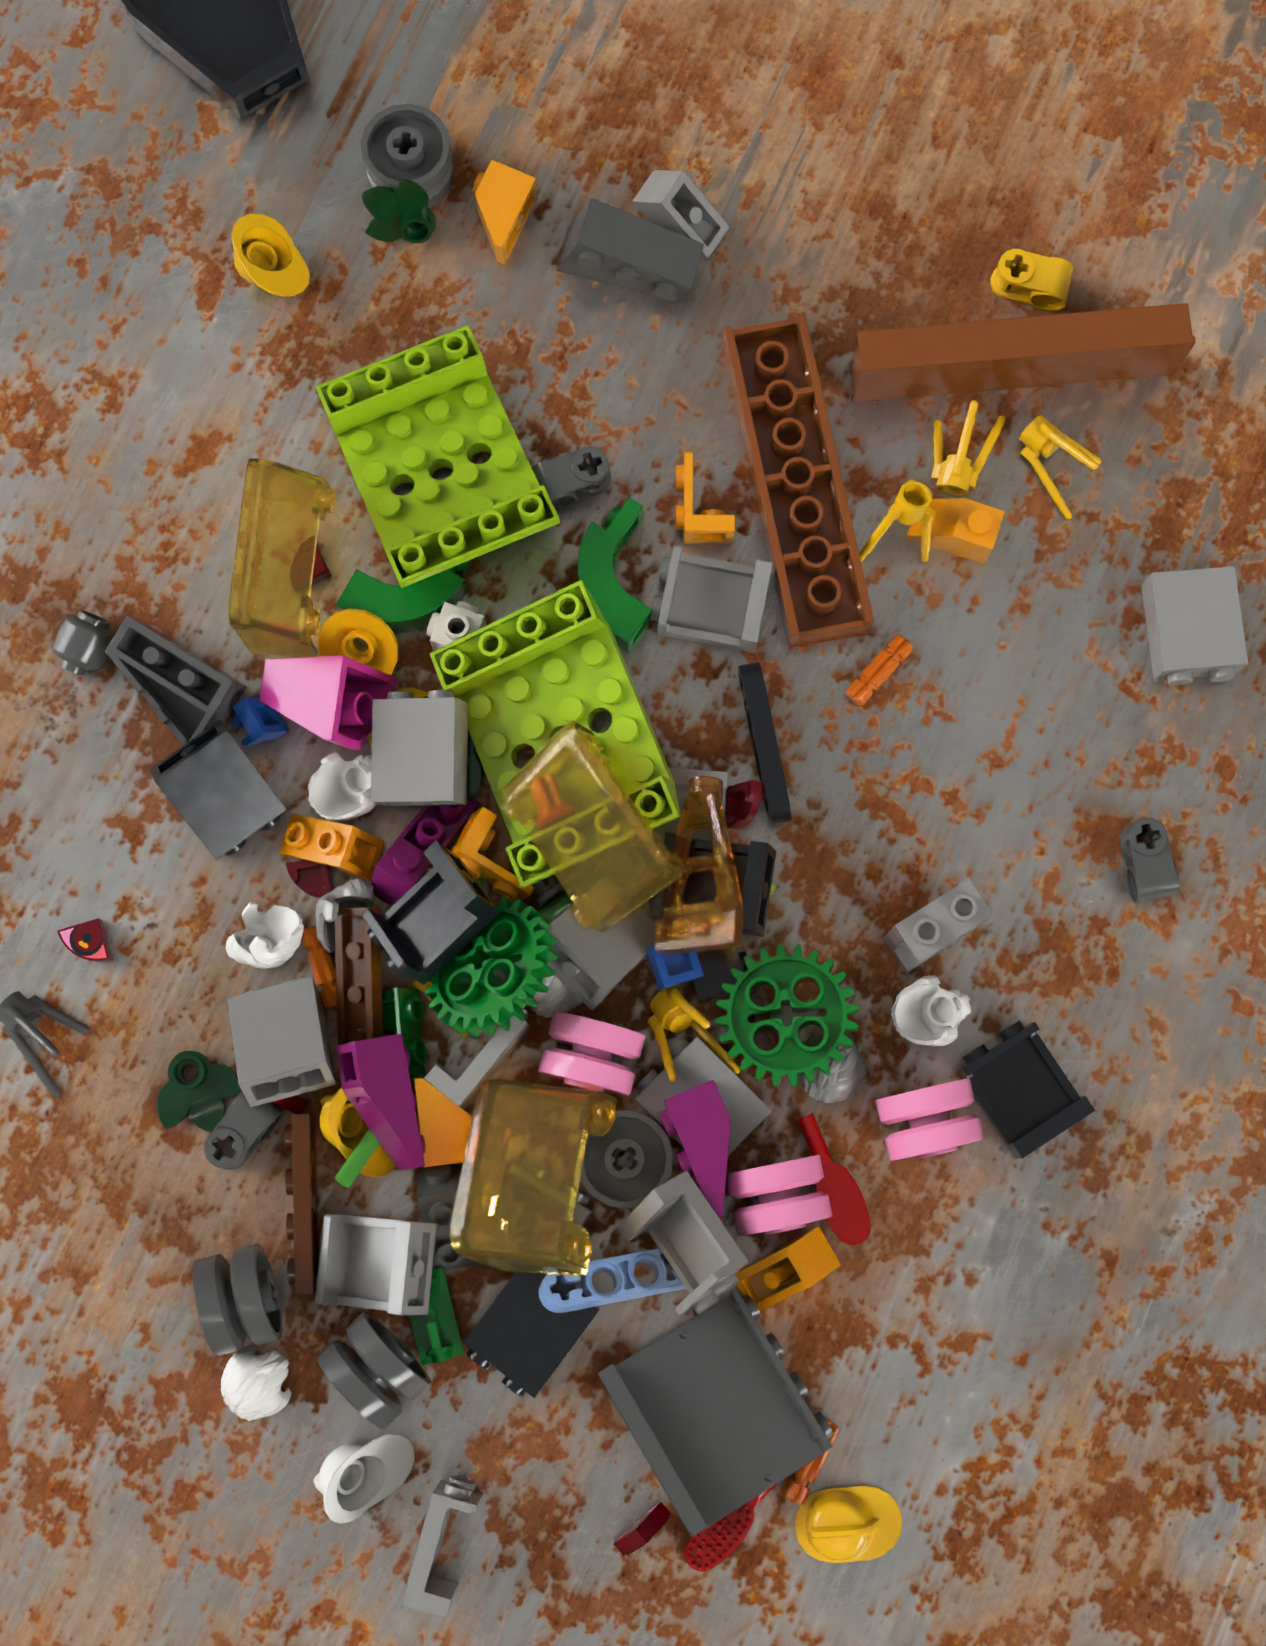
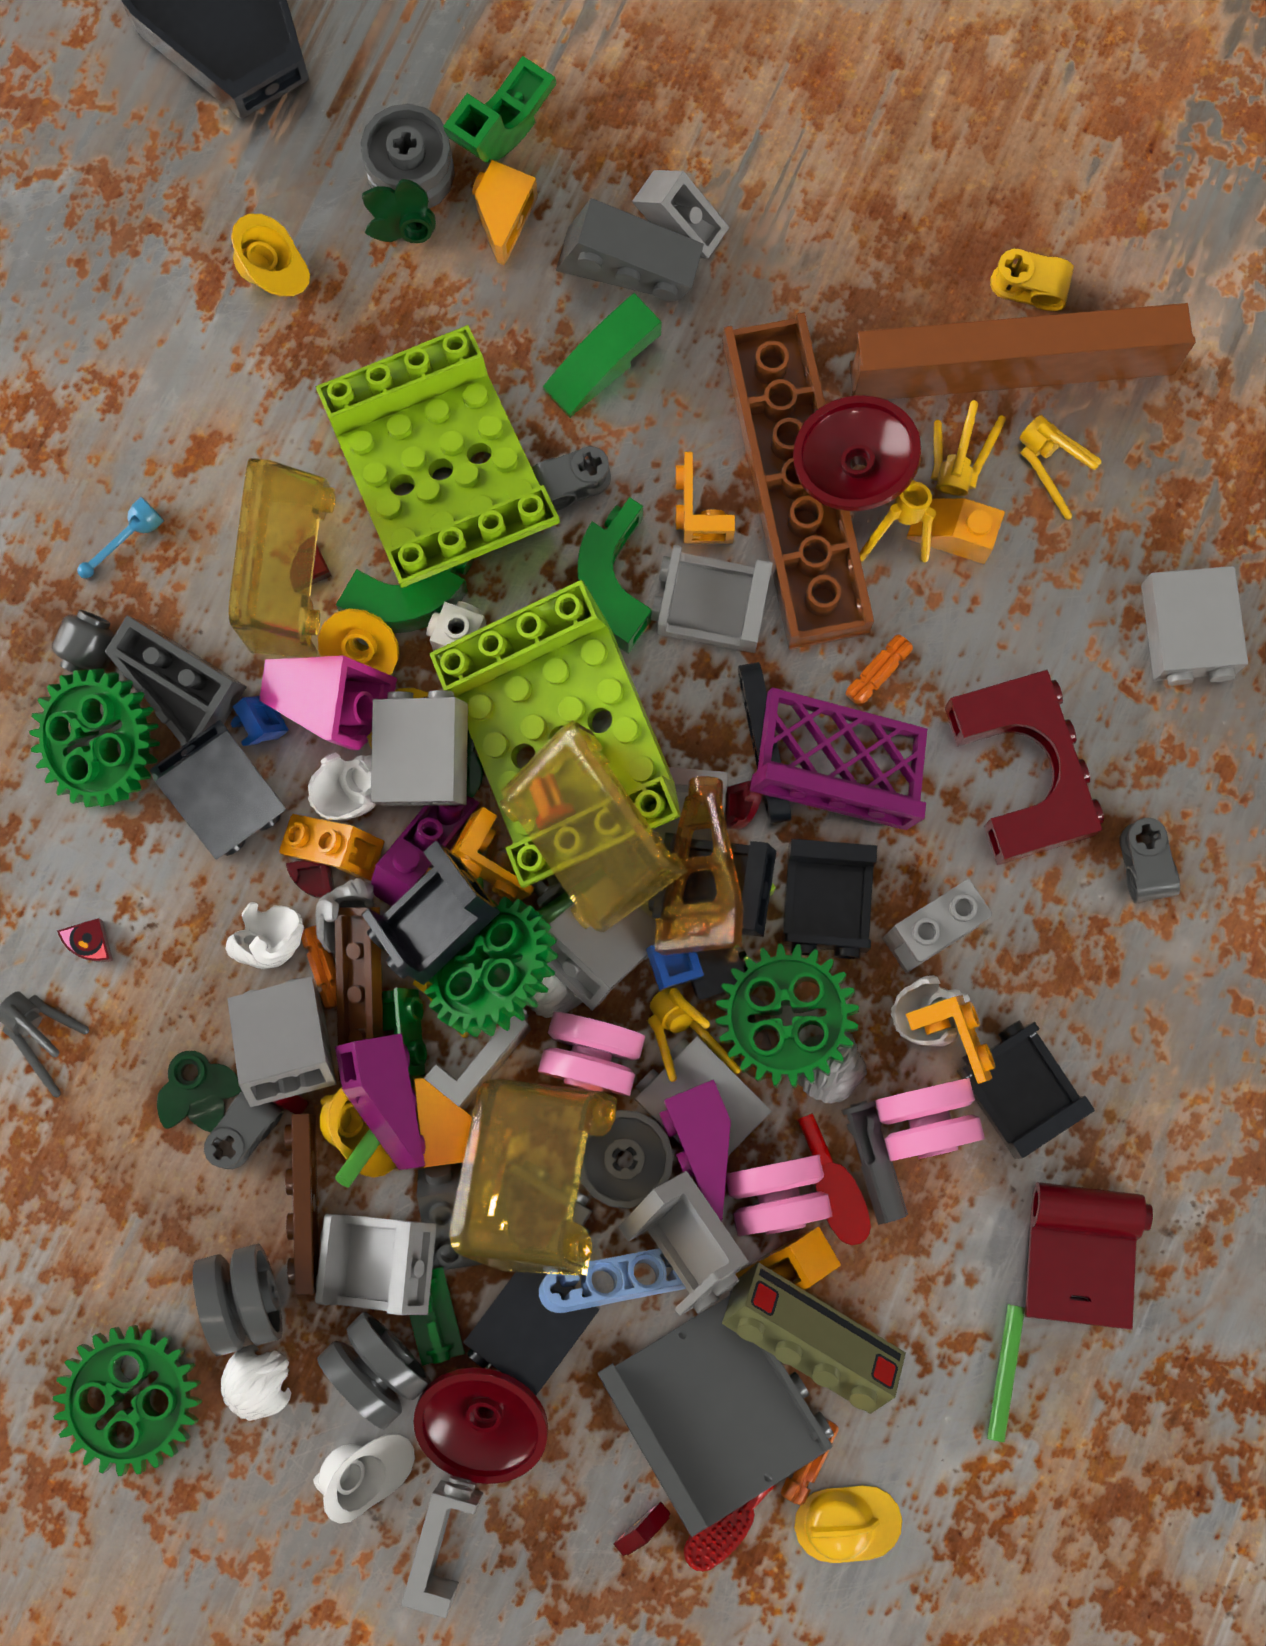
(78, 702): none -> green gear
(103, 1370): none -> green gear
(141, 519): none -> dark azure hinge
(481, 1425): none -> dark red dish
(504, 120): none -> green arch
(603, 355): none -> green slope
(814, 1338): none -> olive brick
(828, 897): none -> black panel
(833, 793): none -> magenta fence
(852, 434): none -> dark red dish
(876, 1166): none -> dark grey piece
(936, 1018): none -> light orange bracket
(1006, 1373): none -> bright green bar
(1033, 710): none -> dark red arch
(1084, 1248): none -> dark red door

